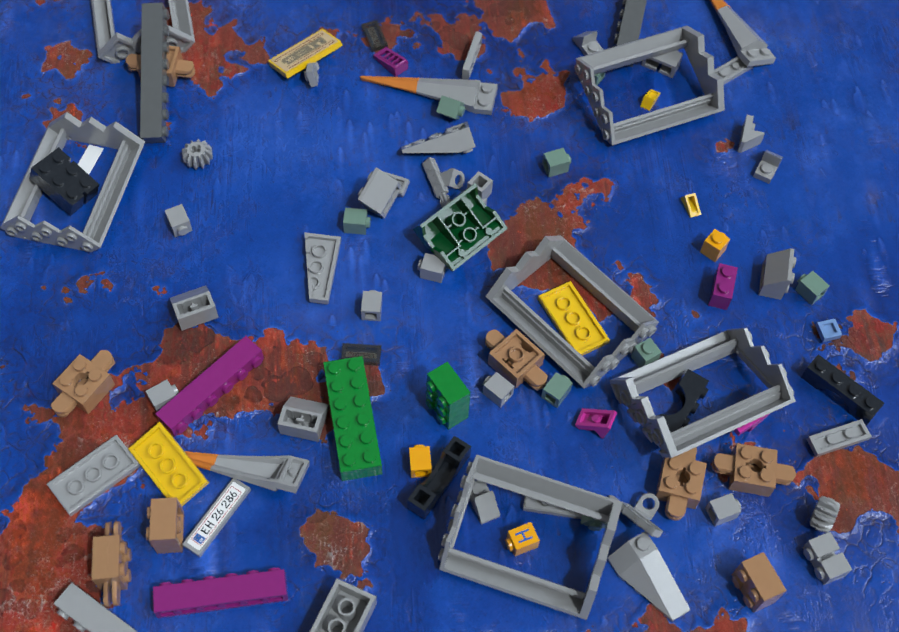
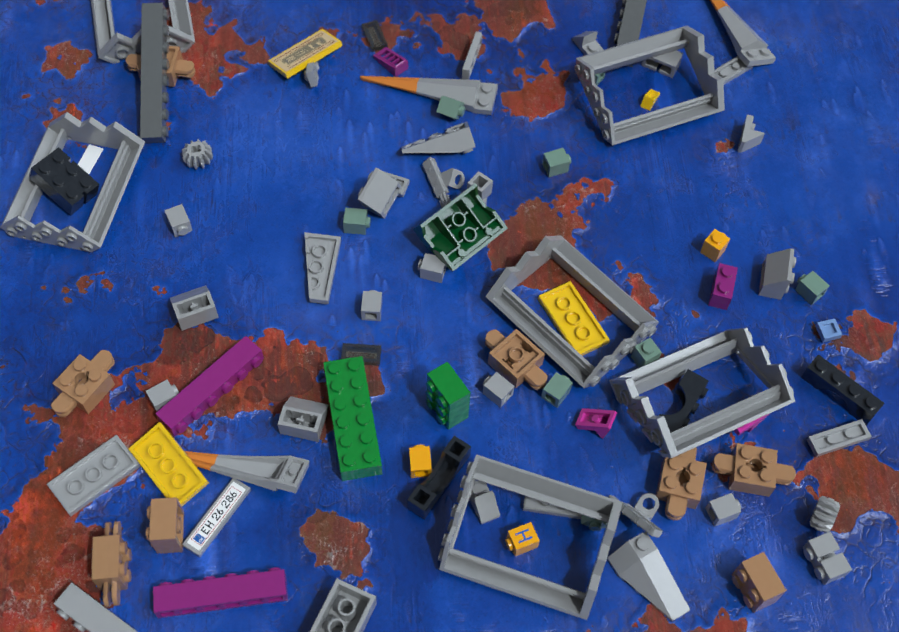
(691, 205): yellow piece -> none
(768, 166): light grey slope -> none

